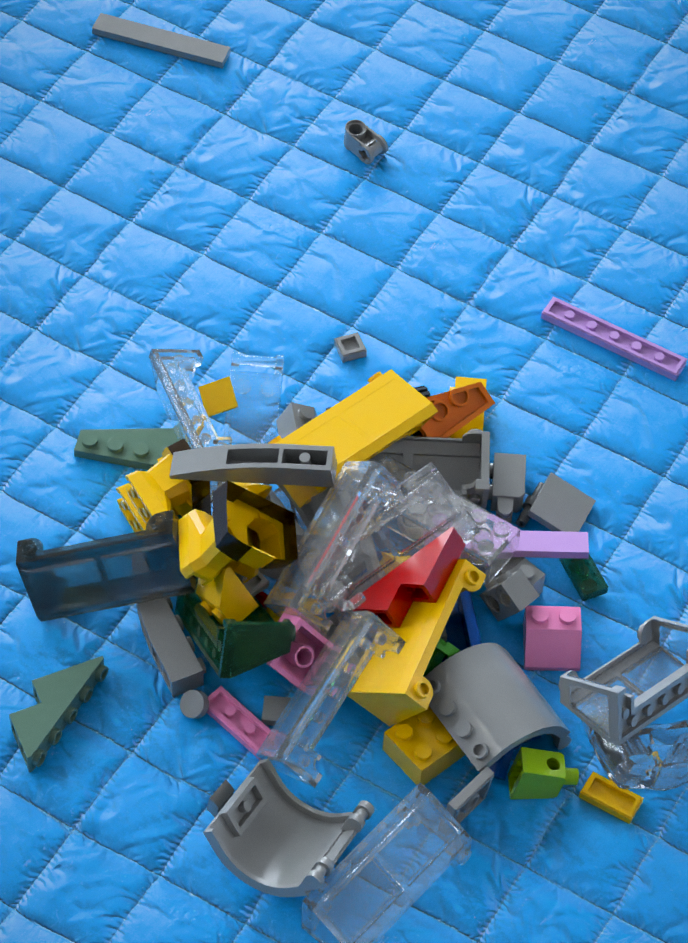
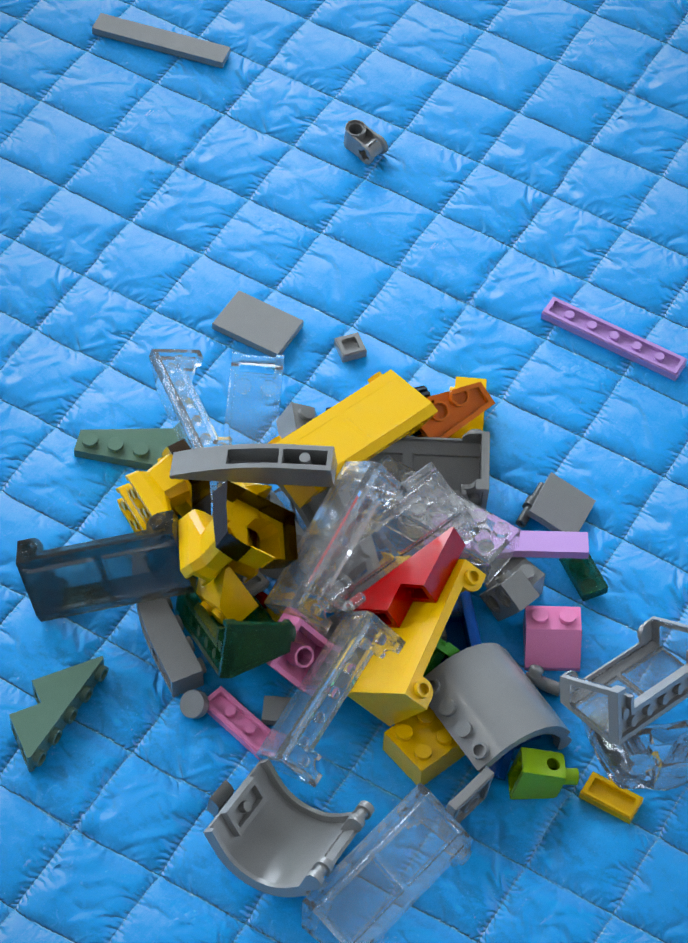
(218, 396): yellow piece -> none
(257, 324): none -> light grey tile
(507, 484): light grey hinge -> none
(542, 683): none -> light grey arm

